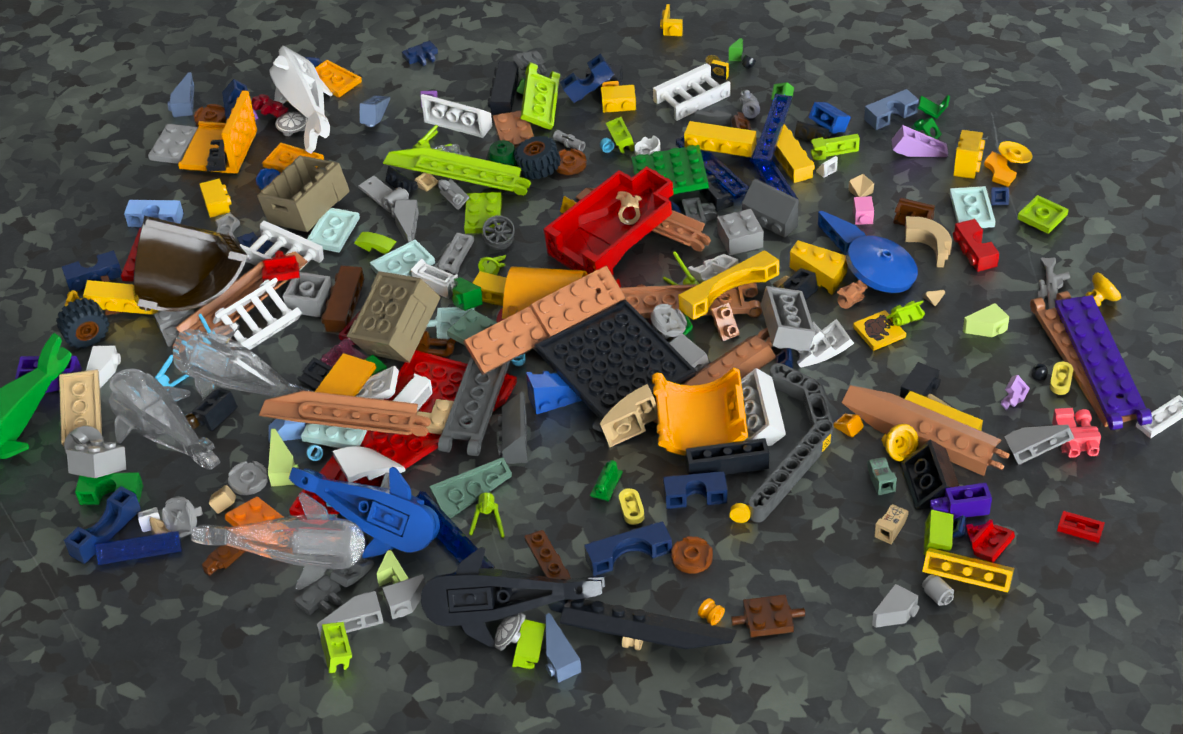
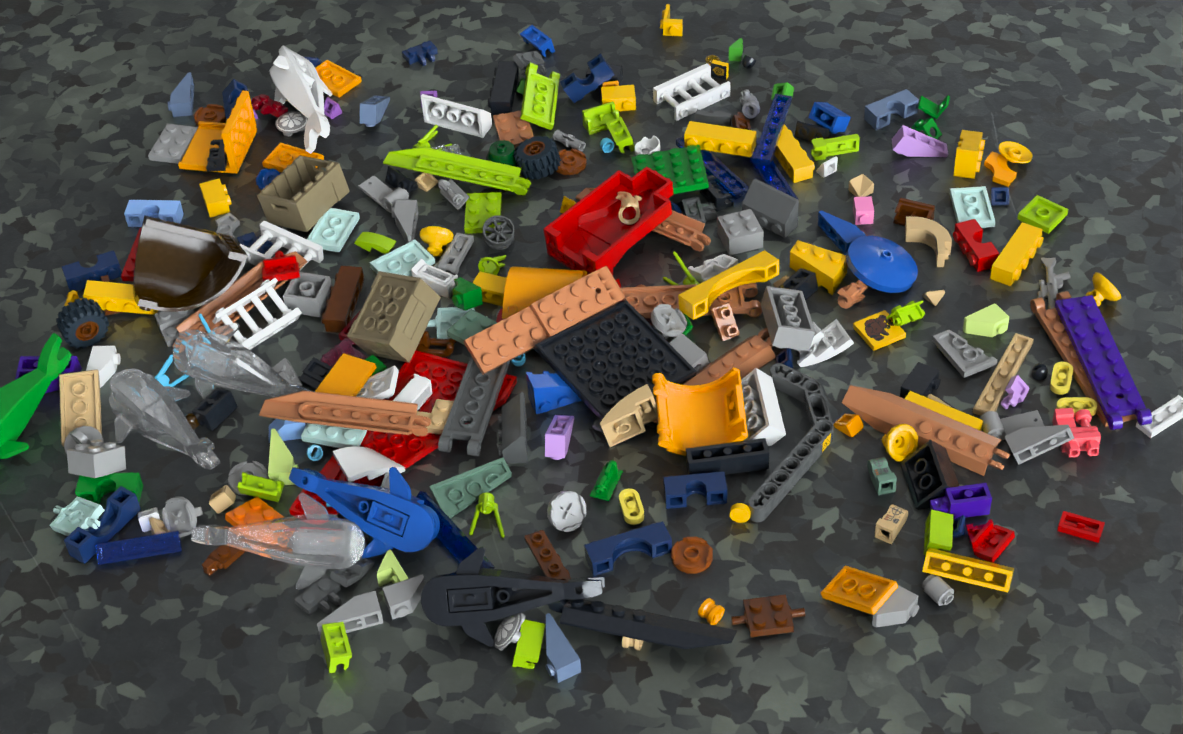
(78, 513): none -> light aqua plate
(260, 487): none -> lime hinge
(286, 371): none -> light grey hinge
(331, 108): none -> medium lavender slope
(436, 238): none -> yellow hair
(538, 39): none -> blue hinge
(558, 436): none -> lavender slope
(566, 510): none -> tile
(596, 118): none -> lime hinge
(859, 590): none -> light orange tile
(962, 355): none -> light grey wing
(1001, 427): none -> light grey door
(1005, 370): none -> tan tile
(1016, 254): none -> yellow brick
(1077, 404): none -> light yellow plate

